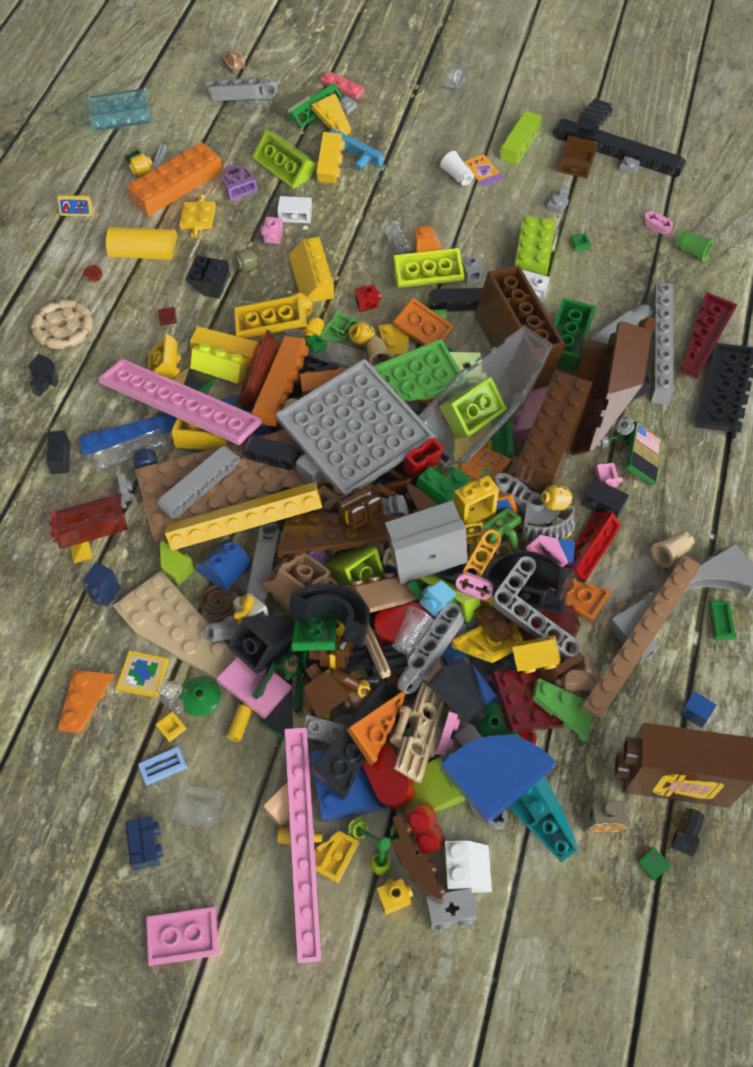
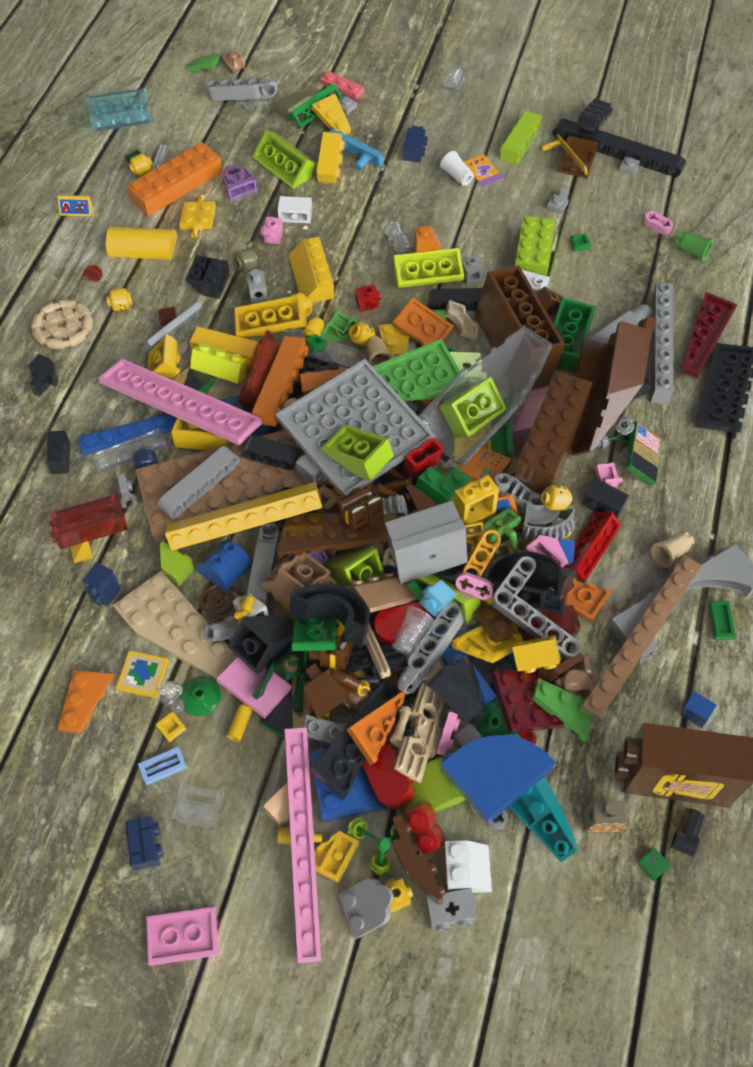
(119, 299): none -> yellow head
(171, 327): none -> light grey tile
(205, 62): none -> bright green brick
(257, 284): none -> light grey torso
(359, 451): none -> lime slope
(366, 906): none -> light grey plate
(414, 144): none -> dark blue brick
(458, 314): none -> tan tile
(550, 300): none -> reddish brown slope
(560, 141): none -> yellow piece

